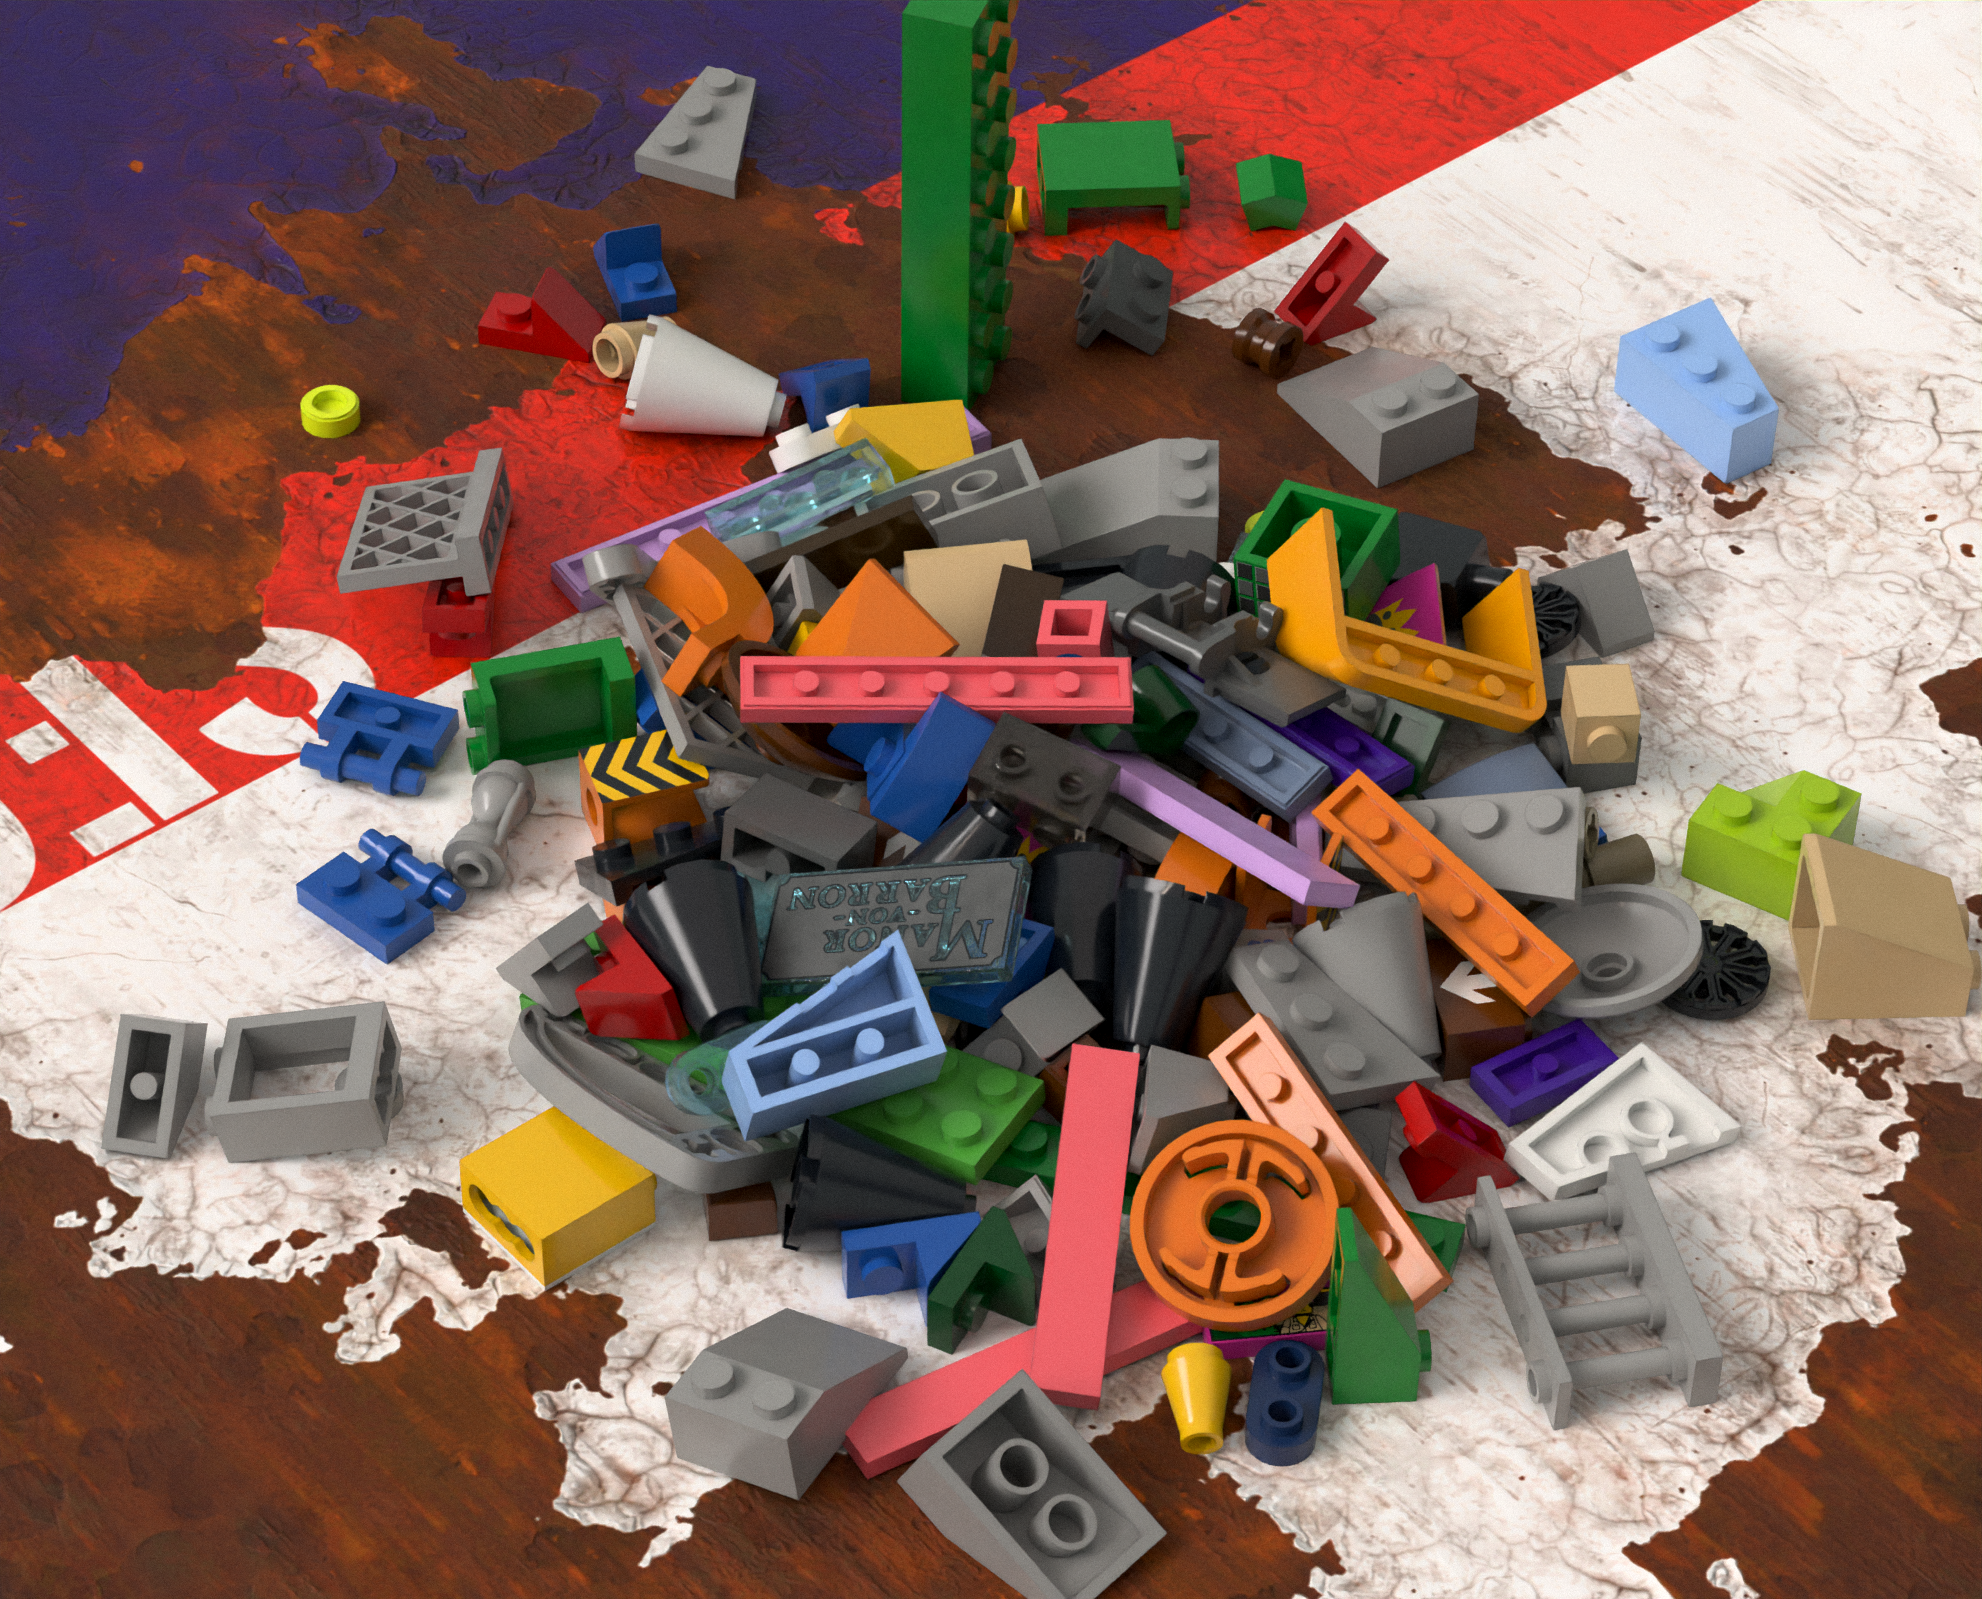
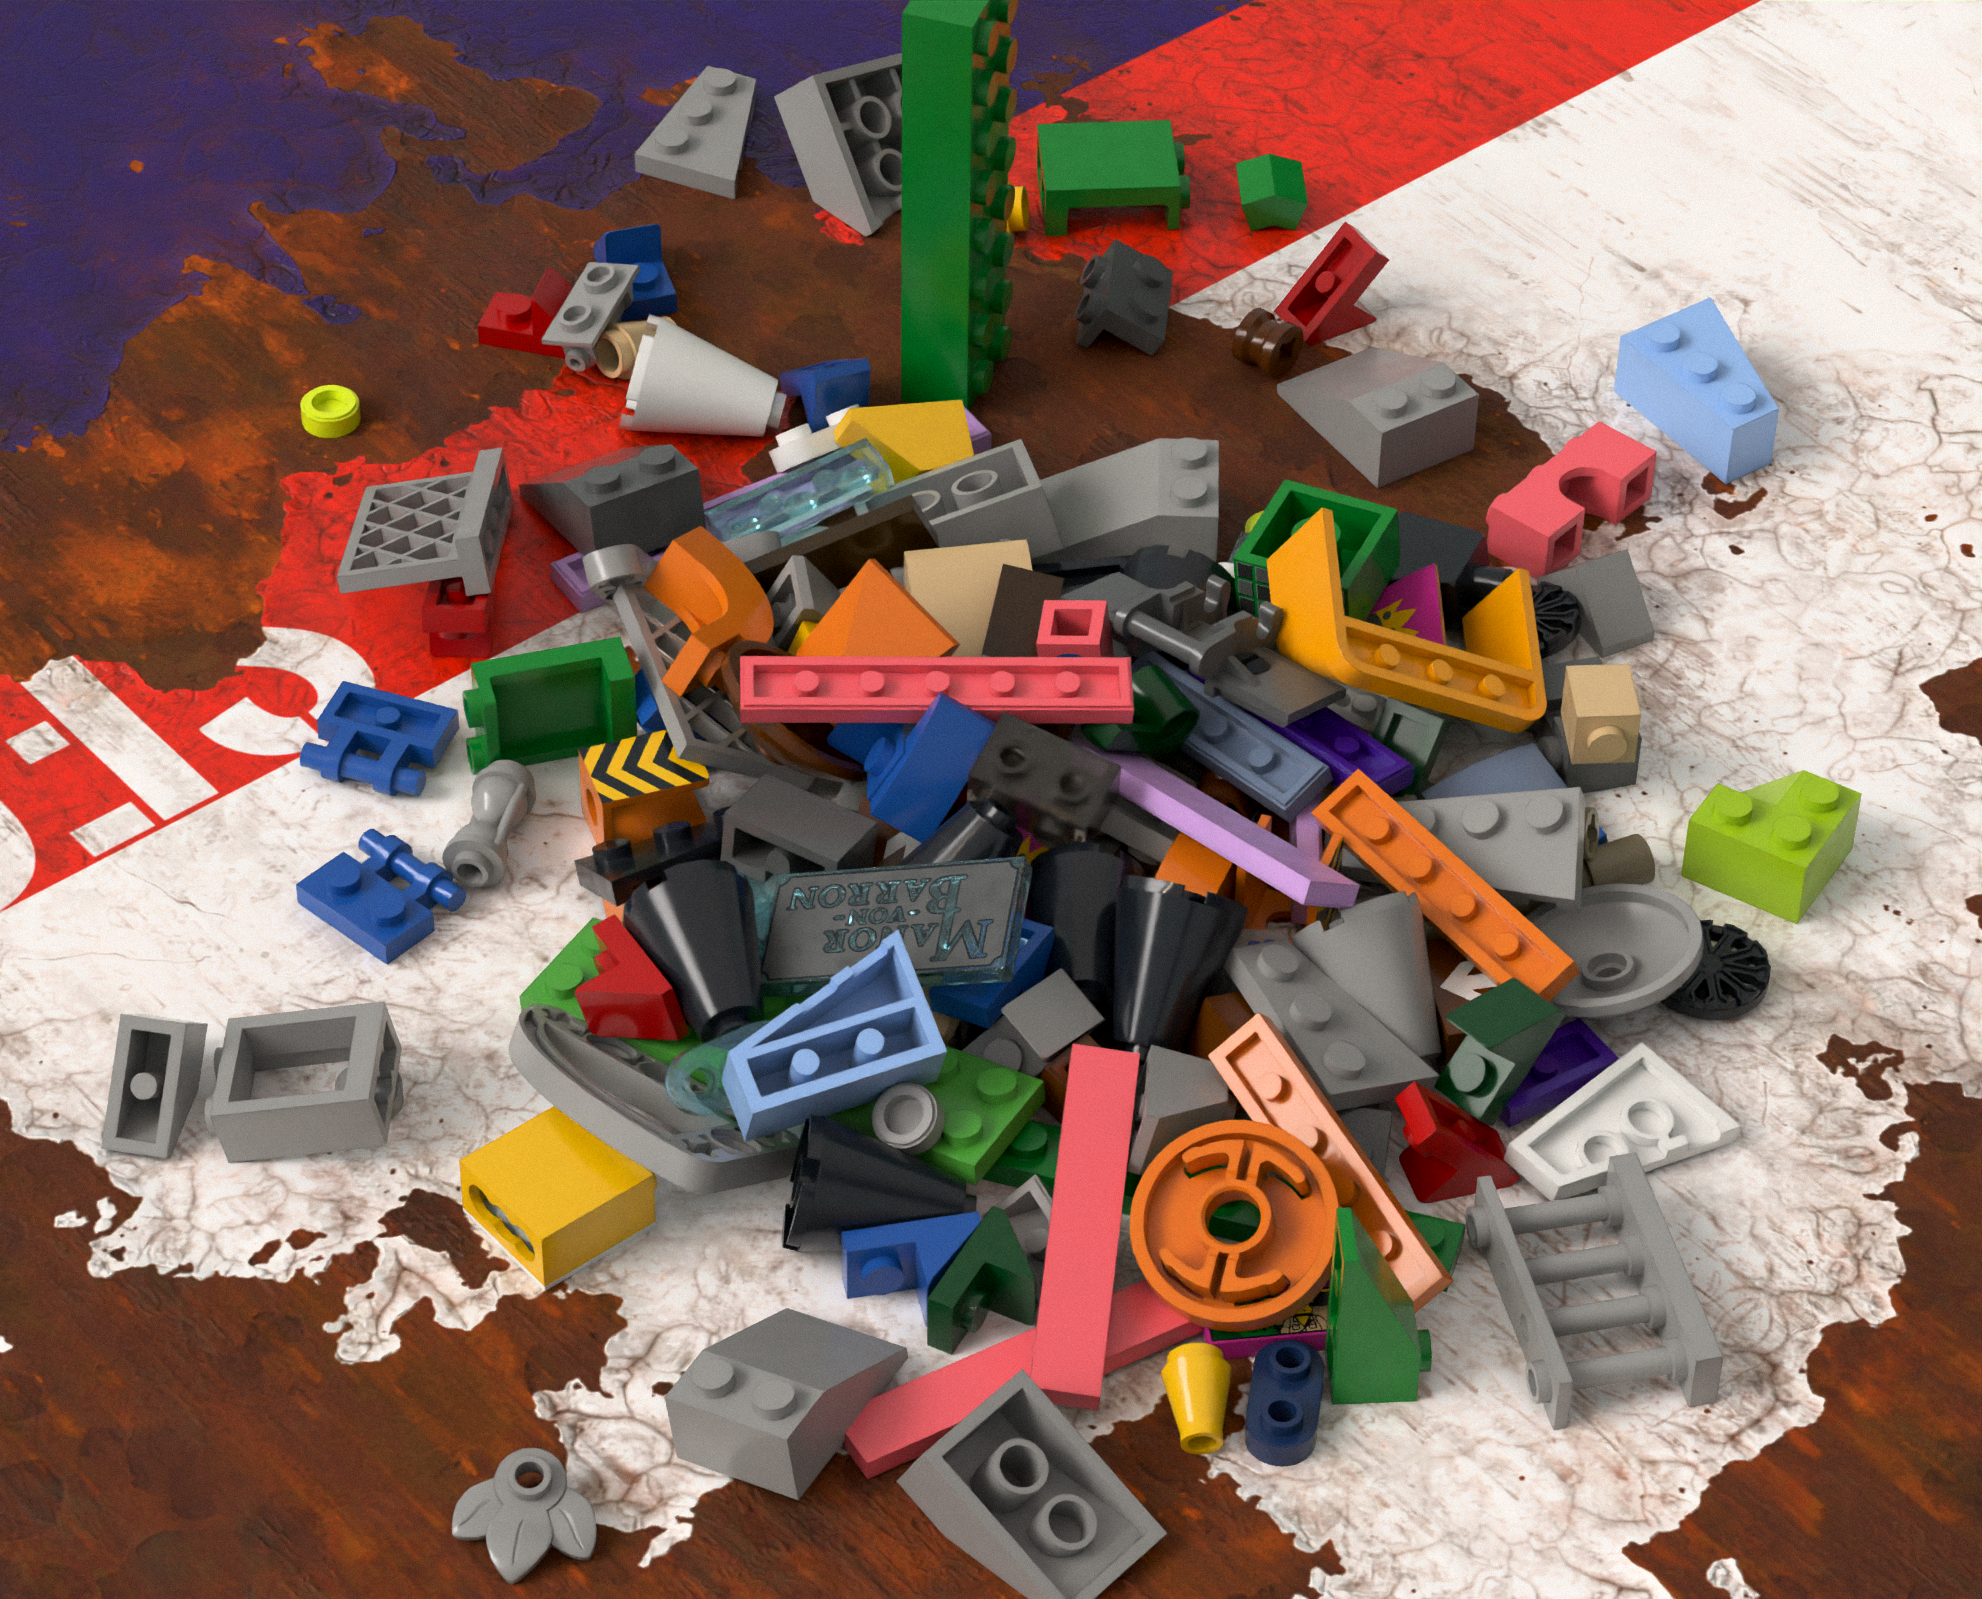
(526, 1521): none -> light grey plate
(555, 963): light grey slope -> none
(593, 303): none -> light grey hinge
(621, 498): none -> dark grey slope
(741, 1212): reddish brown slope -> none
(850, 139): none -> light grey wedge
(908, 1118): none -> light grey tile
(1502, 1043): none -> dark green slope
(1543, 516): none -> coral arch
(1877, 936): tan slope -> none

